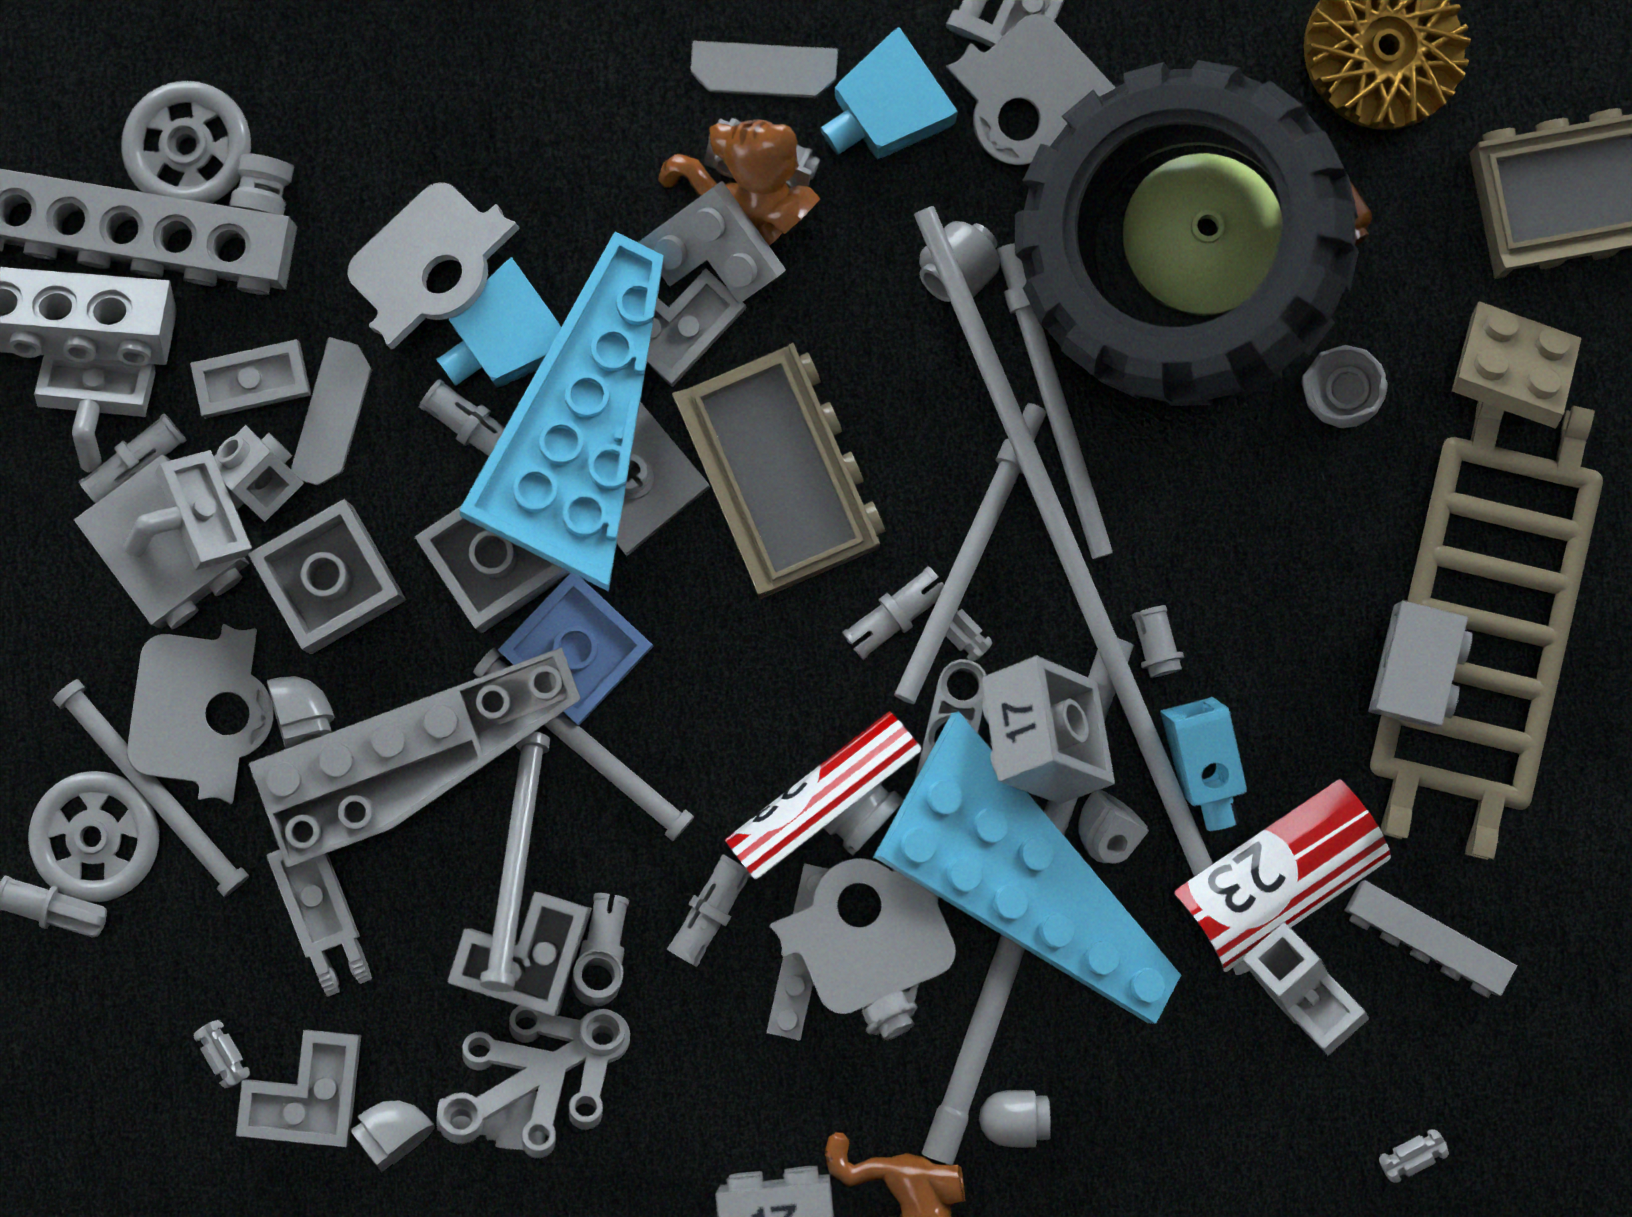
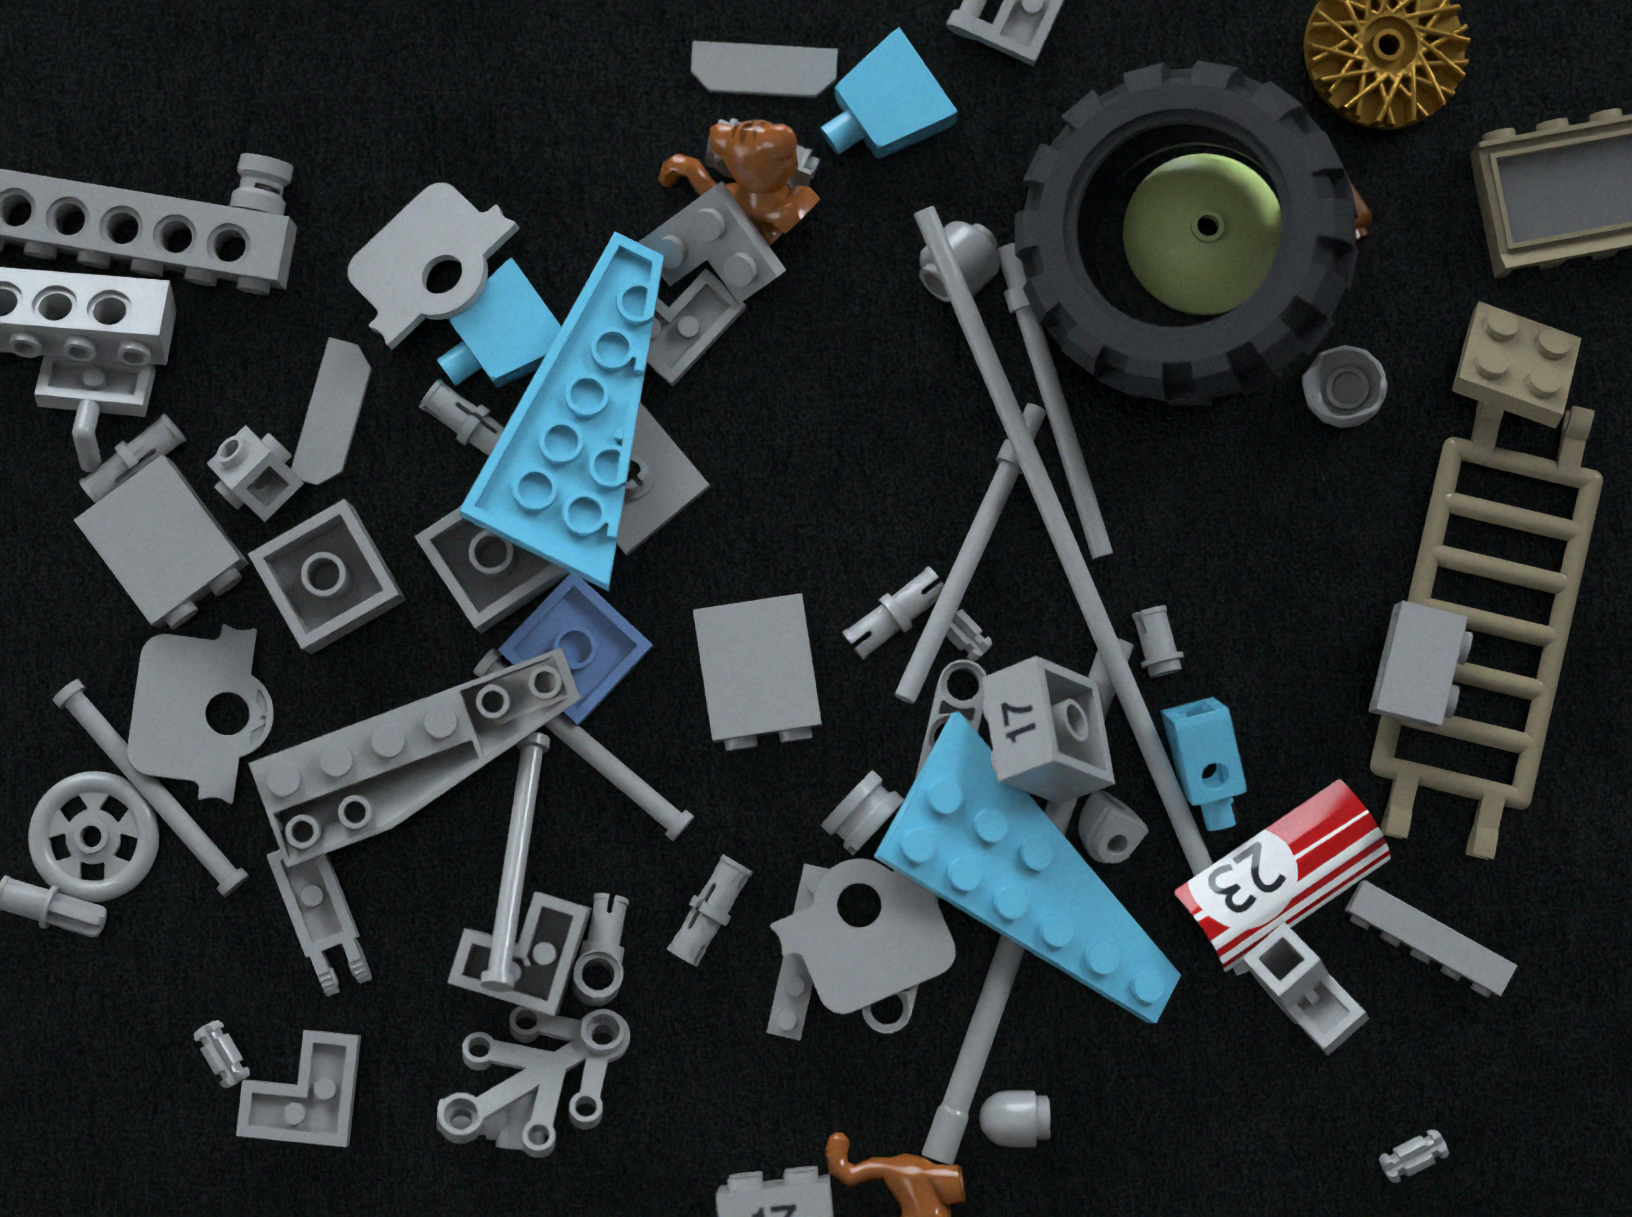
(153, 113): light grey plate -> none
(197, 508): light grey plate -> none
(250, 379): light grey plate -> none
(300, 710): light grey piece -> none
(391, 1131): light grey piece -> none
(757, 671): none -> light grey brick
(779, 470): window -> none
(823, 794): sticker -> none
(890, 1015): light grey plate -> none
(1032, 64): light grey piece -> none

